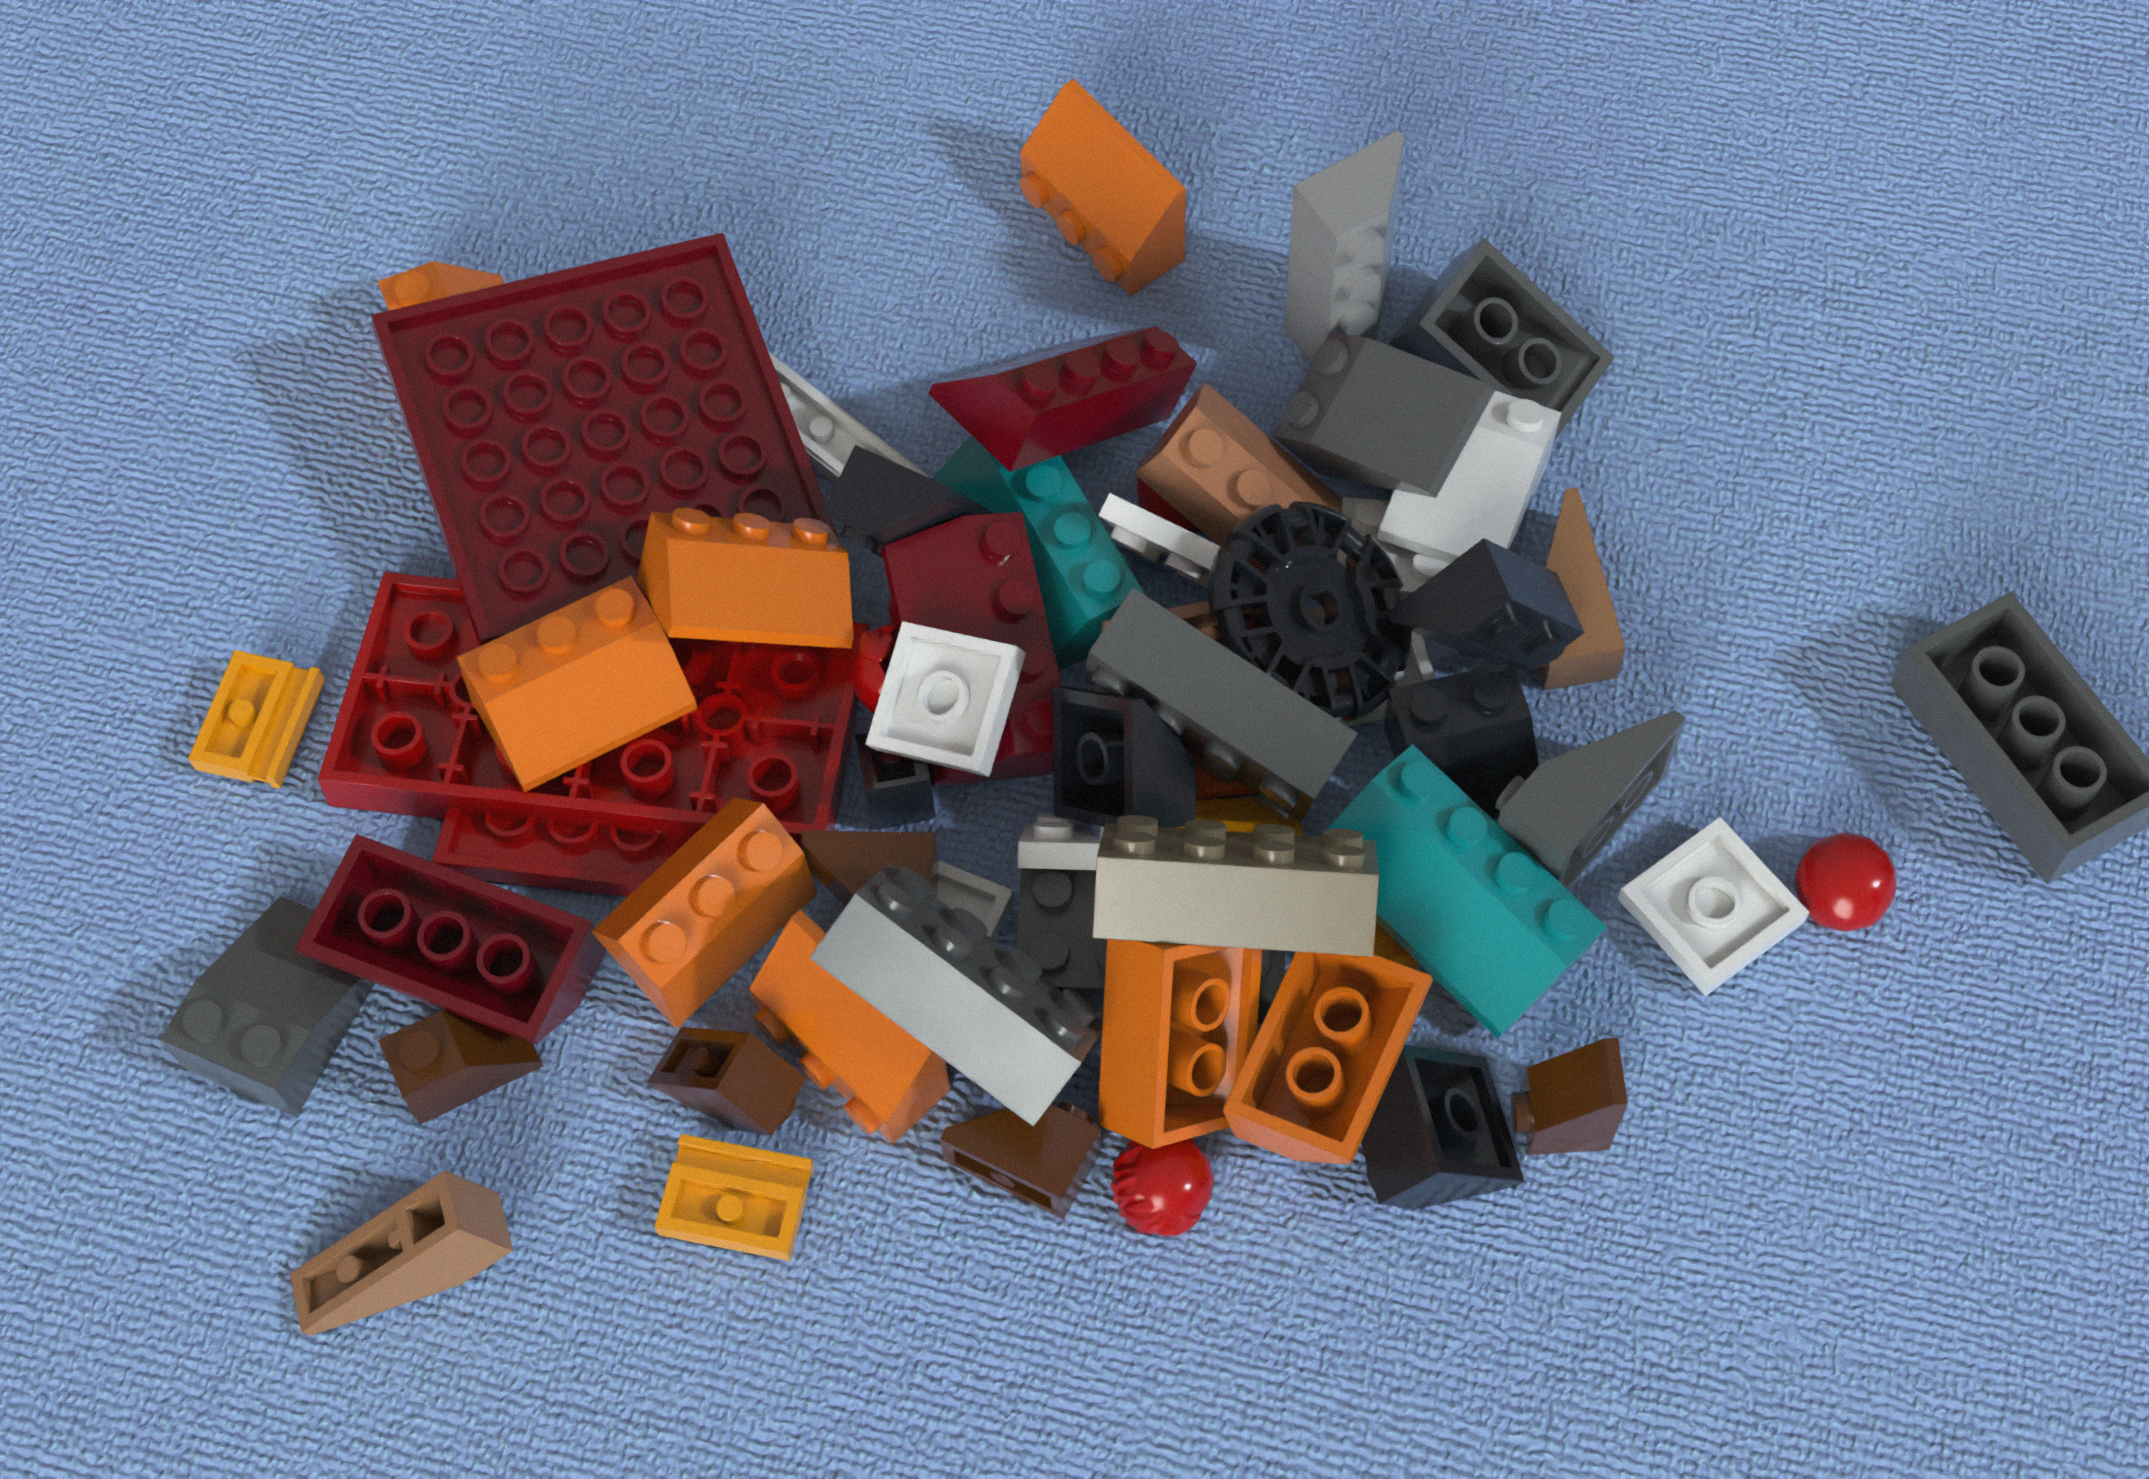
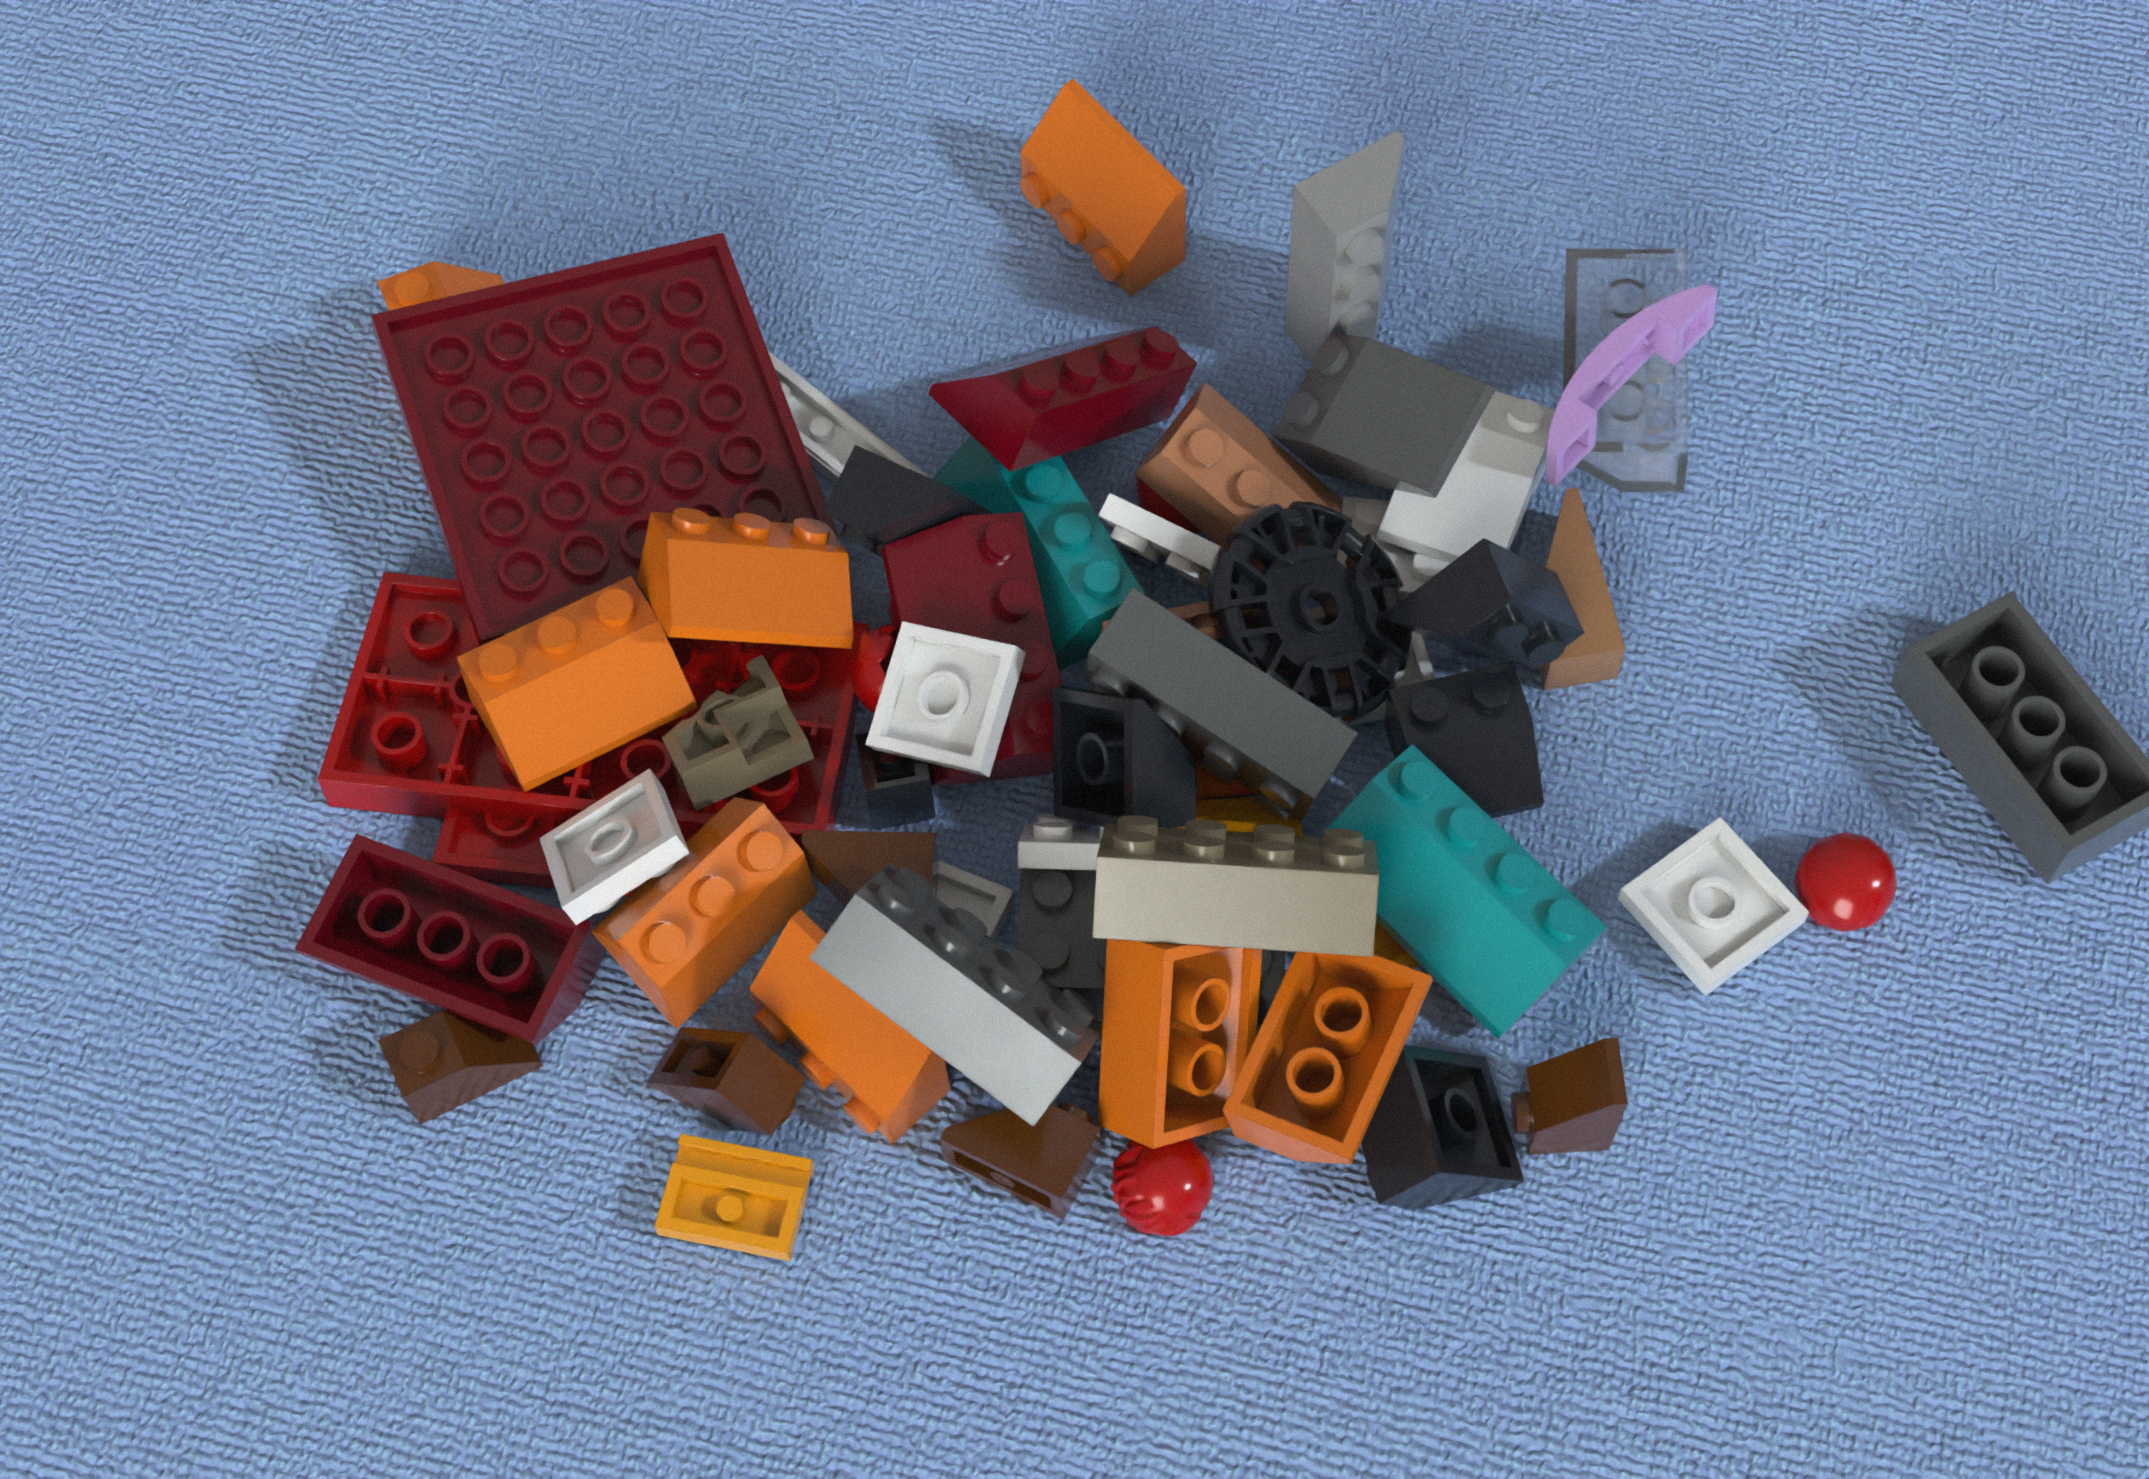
(256, 719): light orange plate -> none
(266, 1013): dark grey slope -> none
(403, 1254): medium nougat slope -> none
(613, 847): none -> white plate
(737, 739): none -> dark tan slope
(1504, 331): dark grey slope -> none
(1587, 795): dark grey slope -> none
(1646, 421): none -> clear slope
(1662, 328): none -> lavender slope

